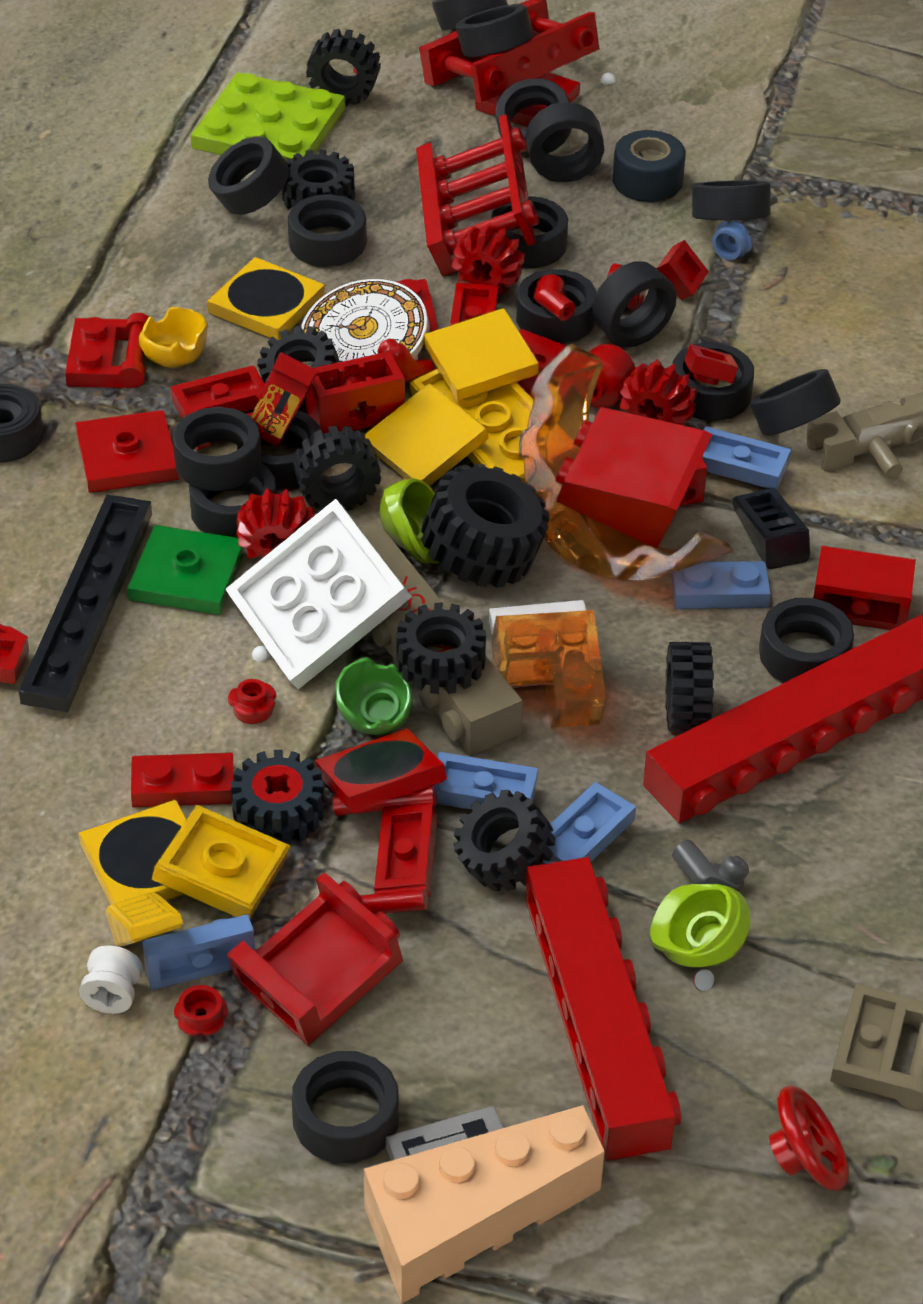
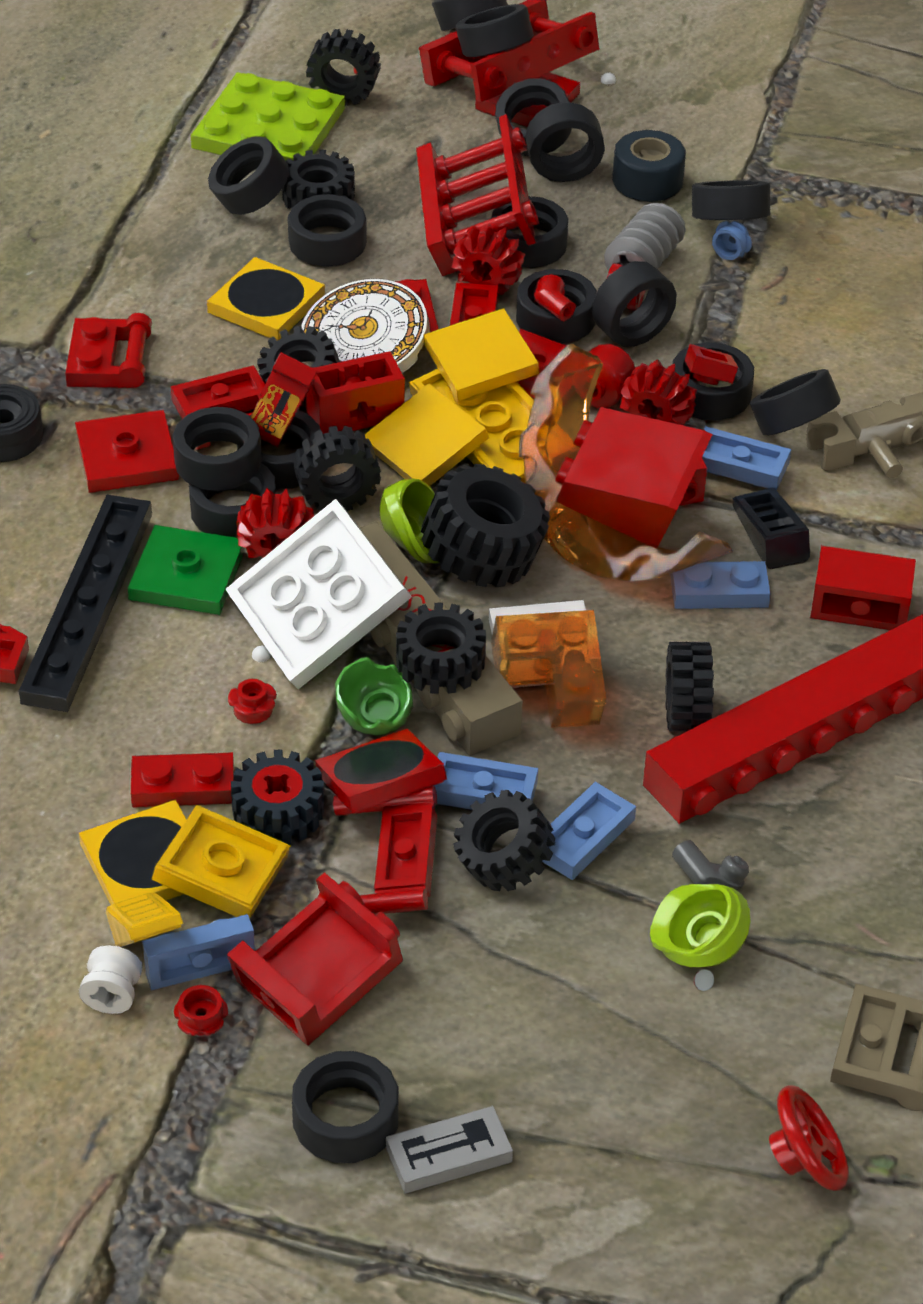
(175, 339): yellow hair -> none
(409, 367): red arm -> none
(477, 1193): light nougat wedge -> none
(600, 1010): red brick -> none
(647, 237): none -> light grey piece
(683, 269): red plate -> none
(802, 616): black tyre -> none

